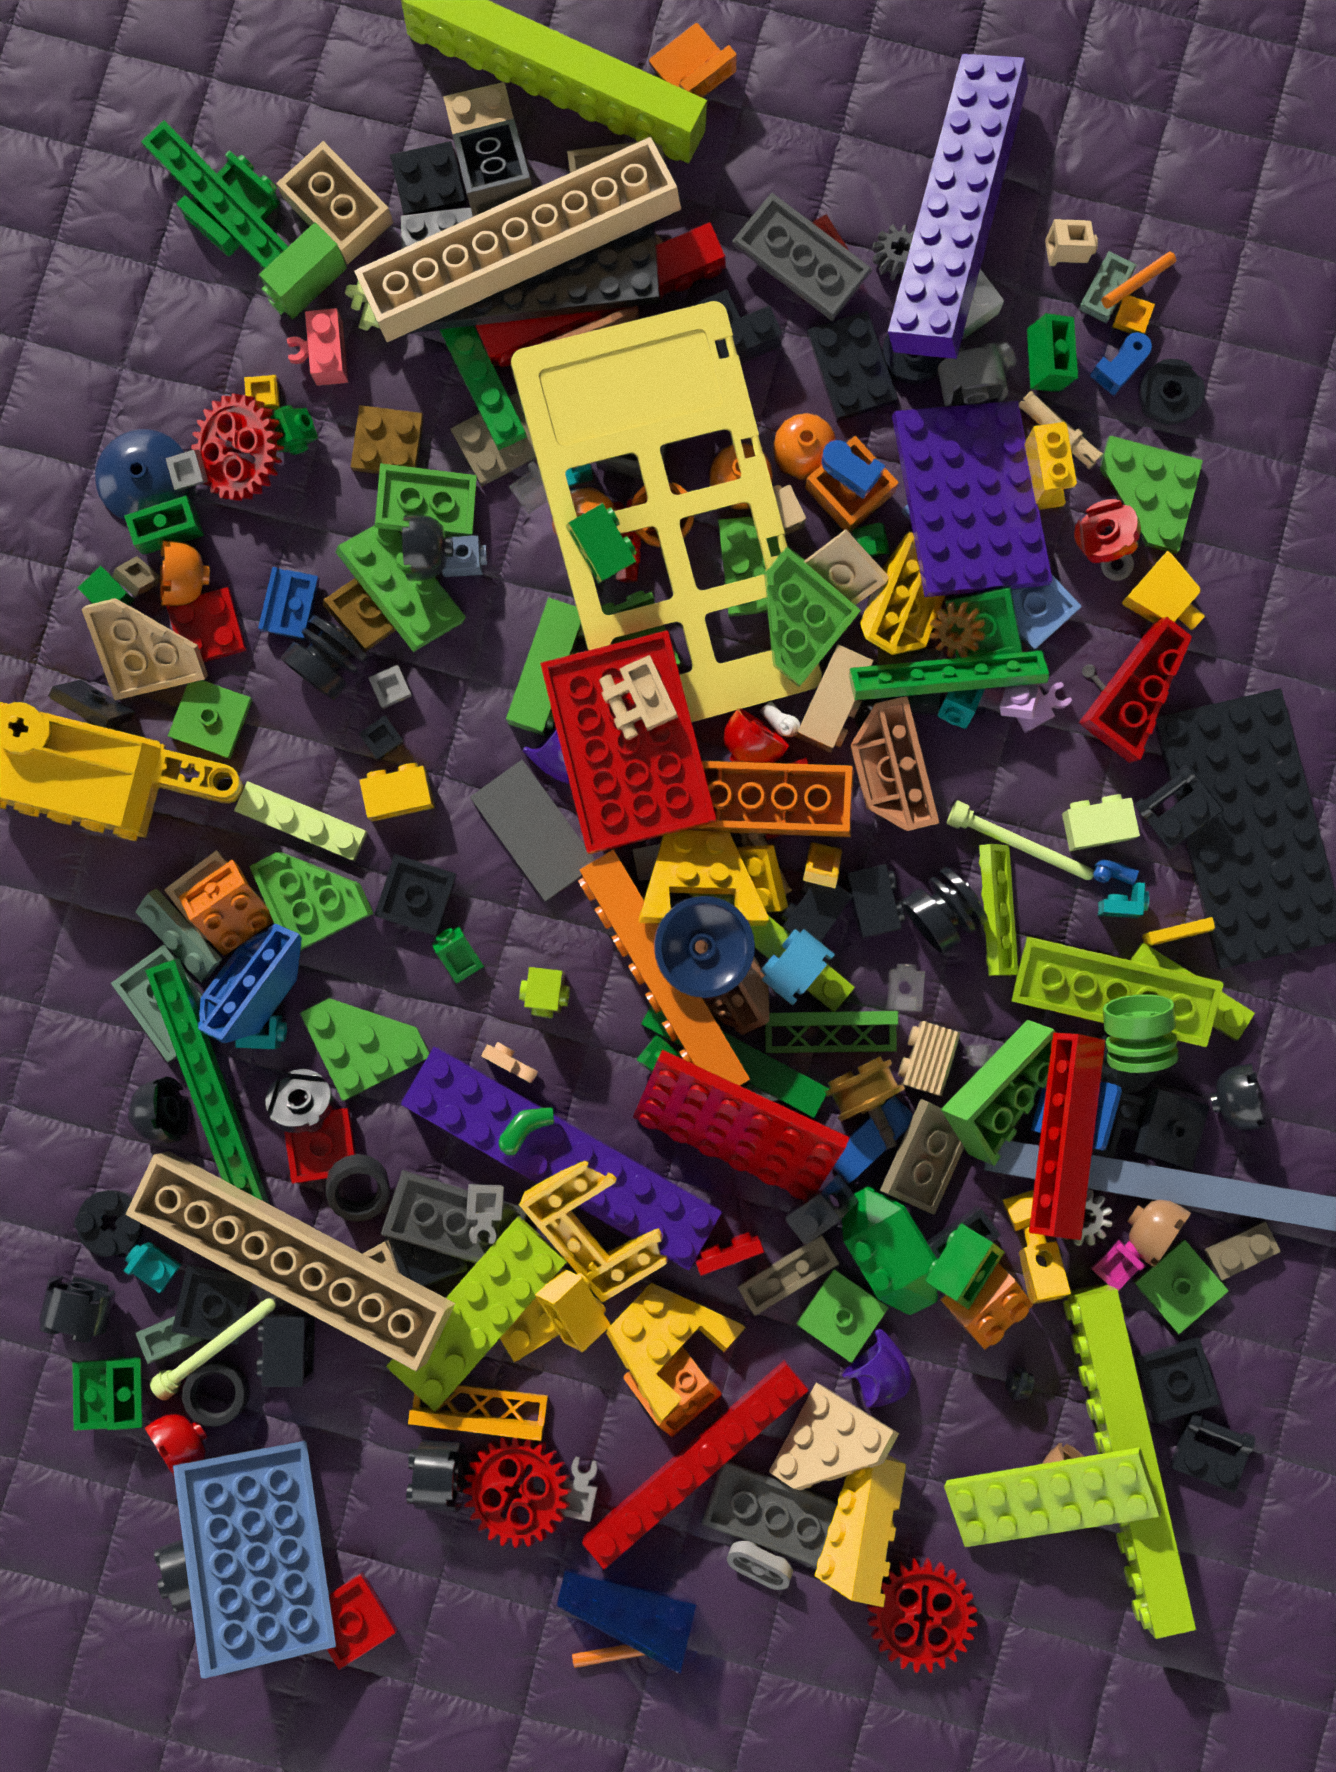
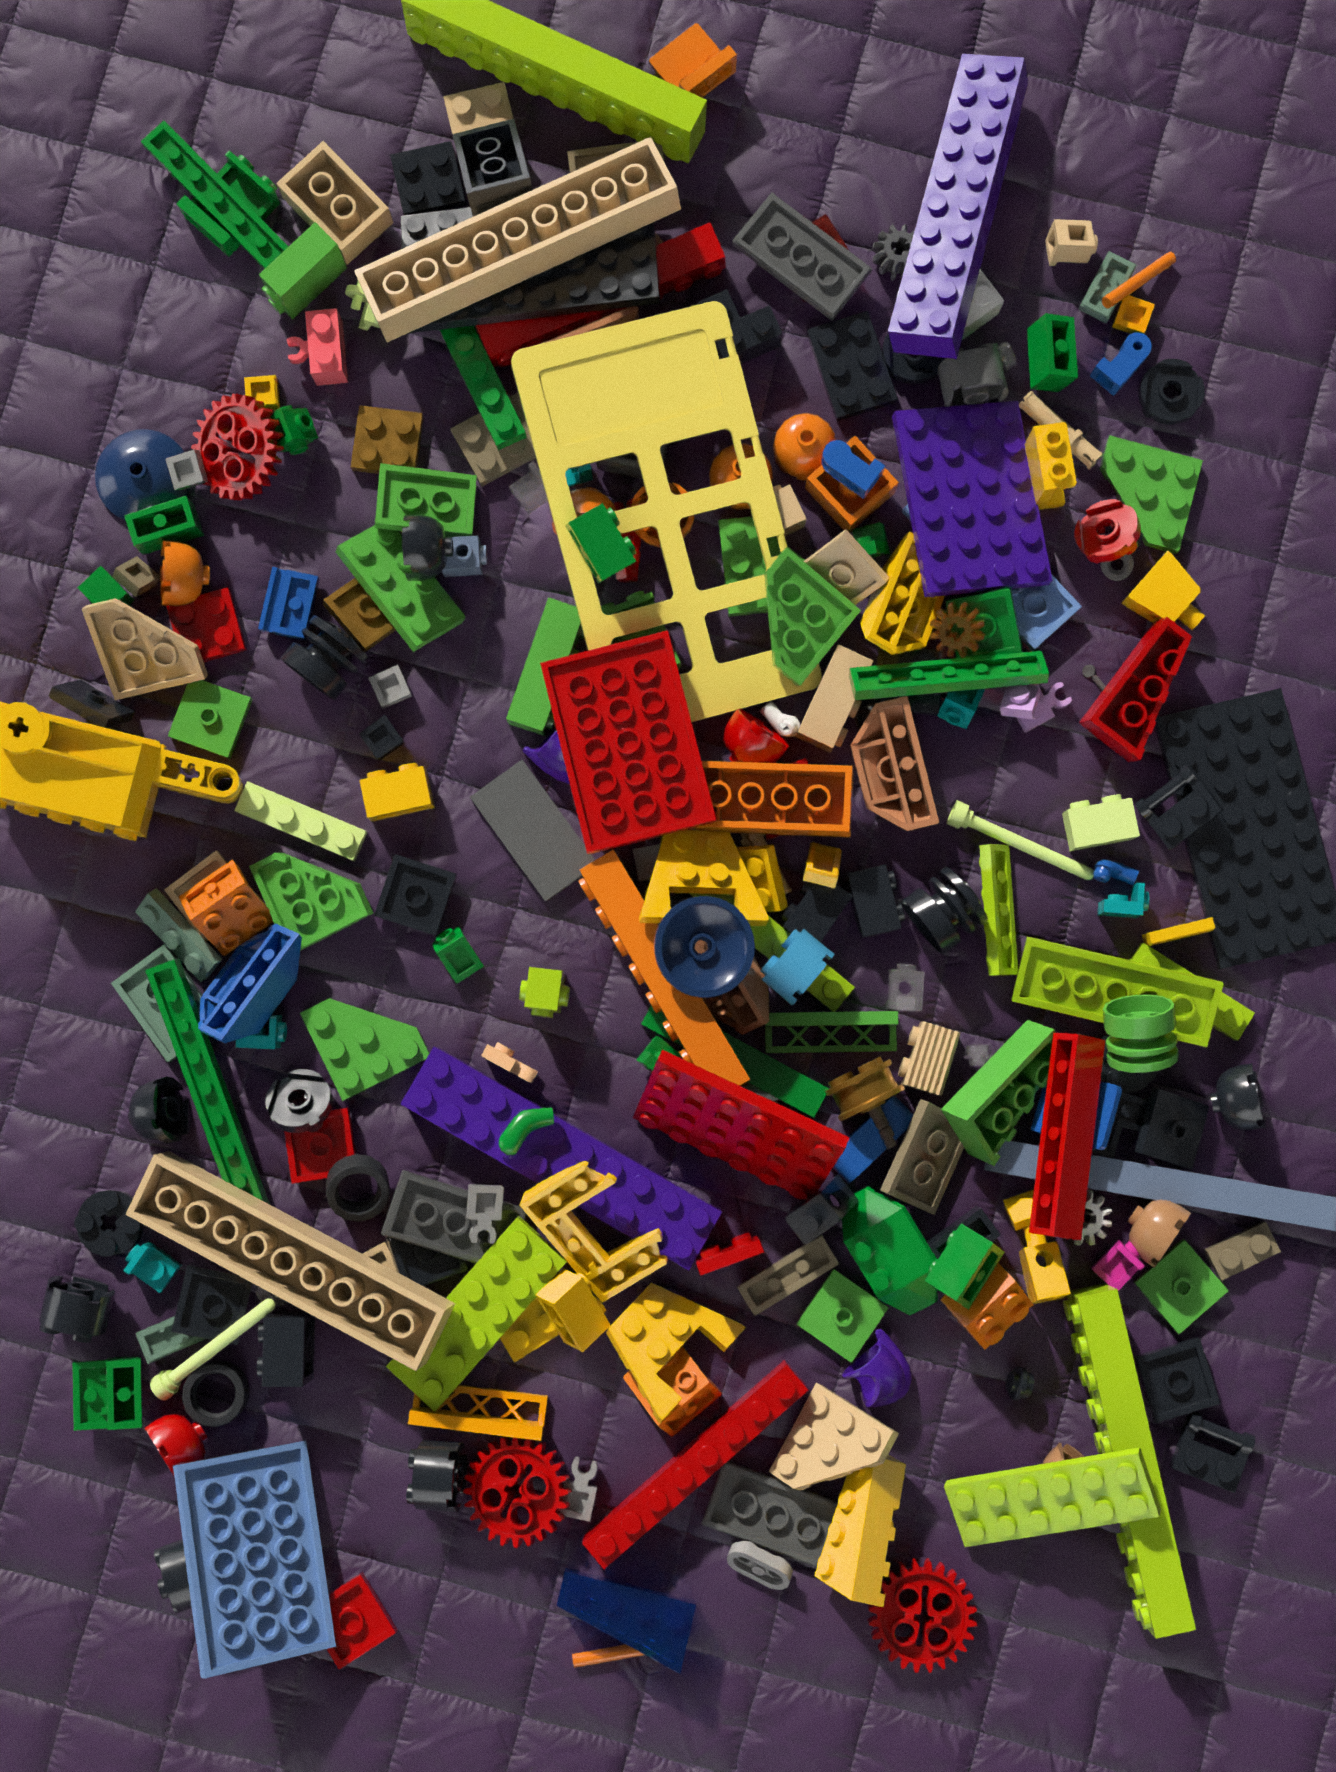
(647, 692): tan plate -> none

